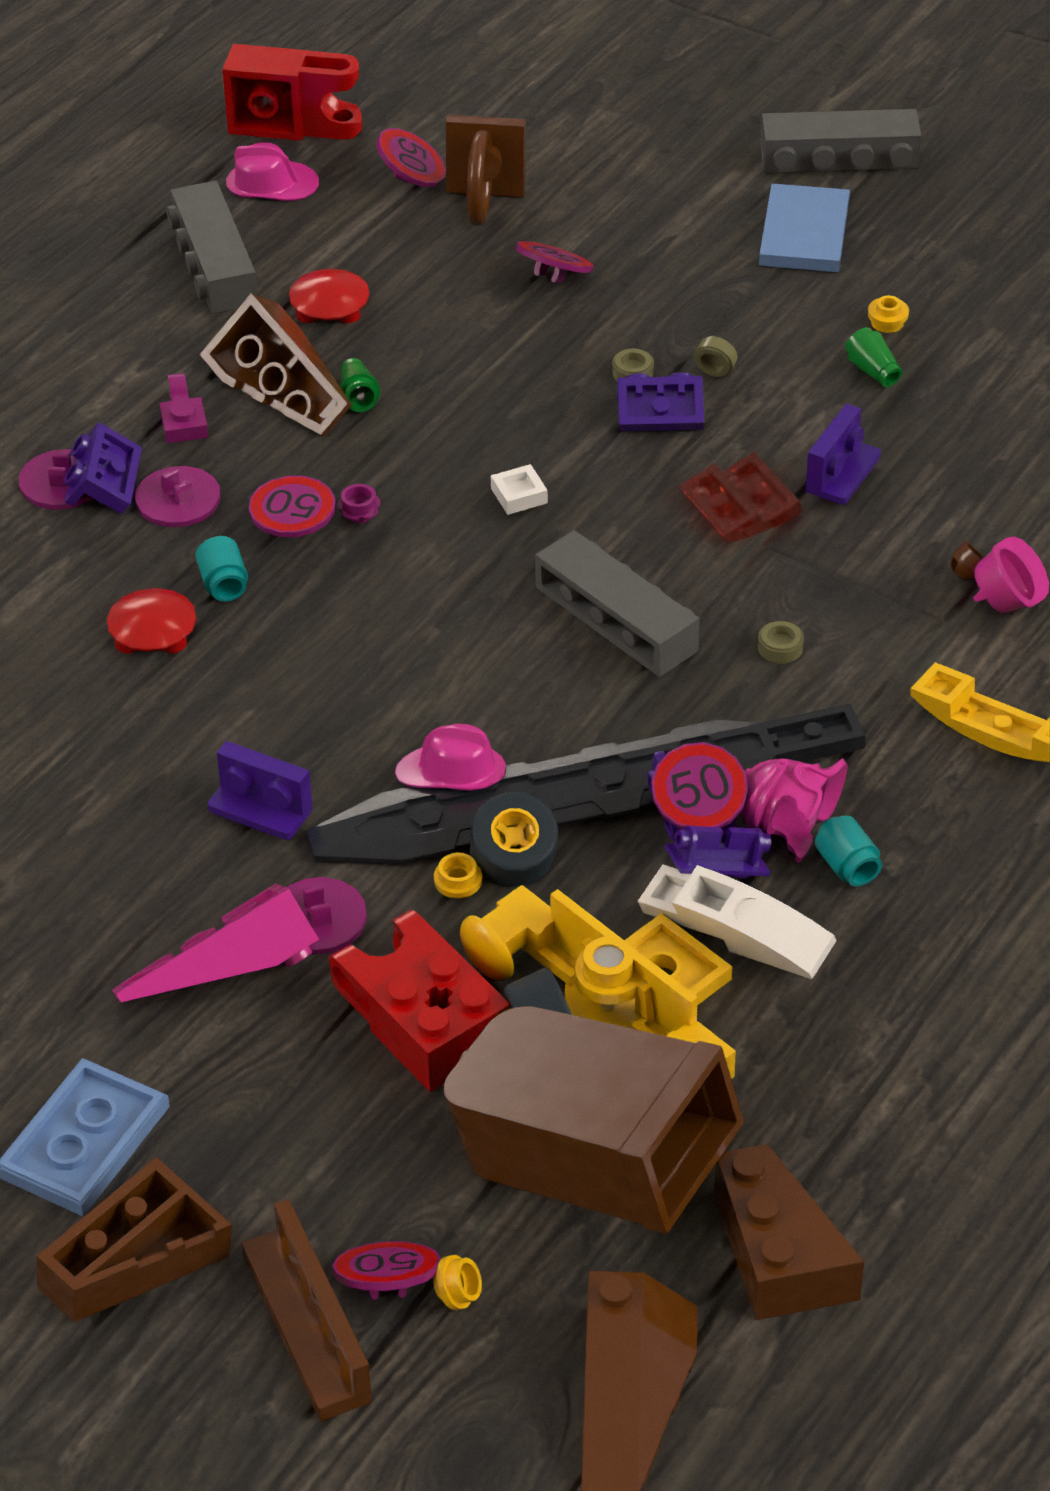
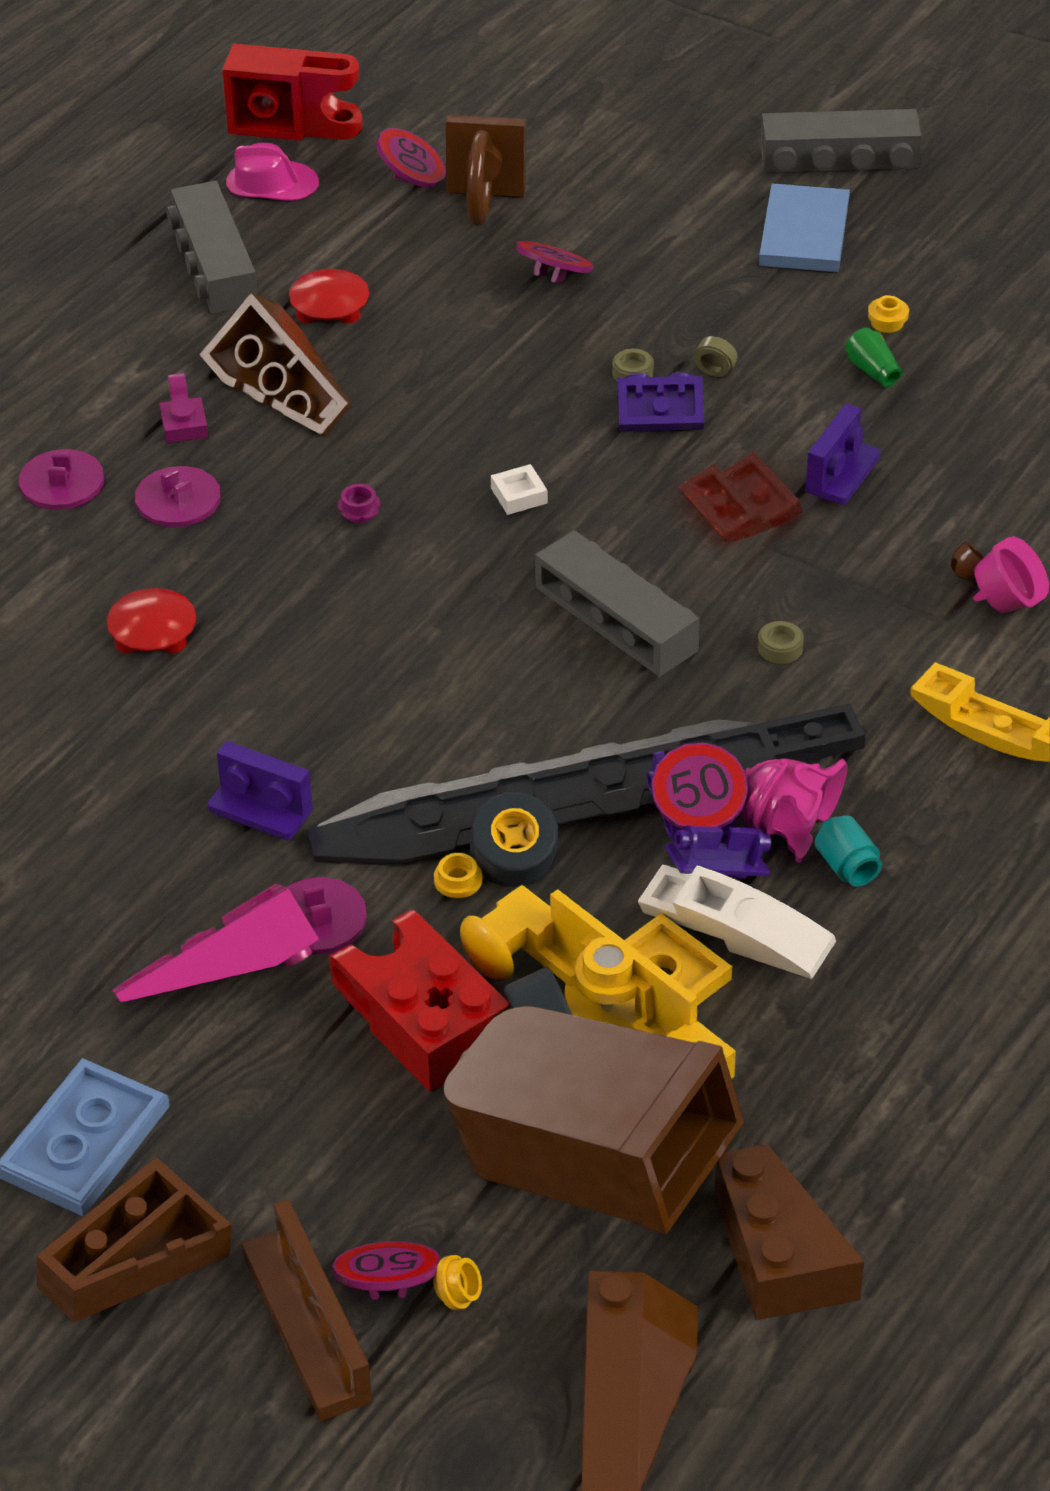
(103, 468): dark purple bracket -> none
(222, 568): teal brick -> none
(292, 506): piece -> none
(358, 385): green cone -> none
(454, 759): dark pink piece -> none

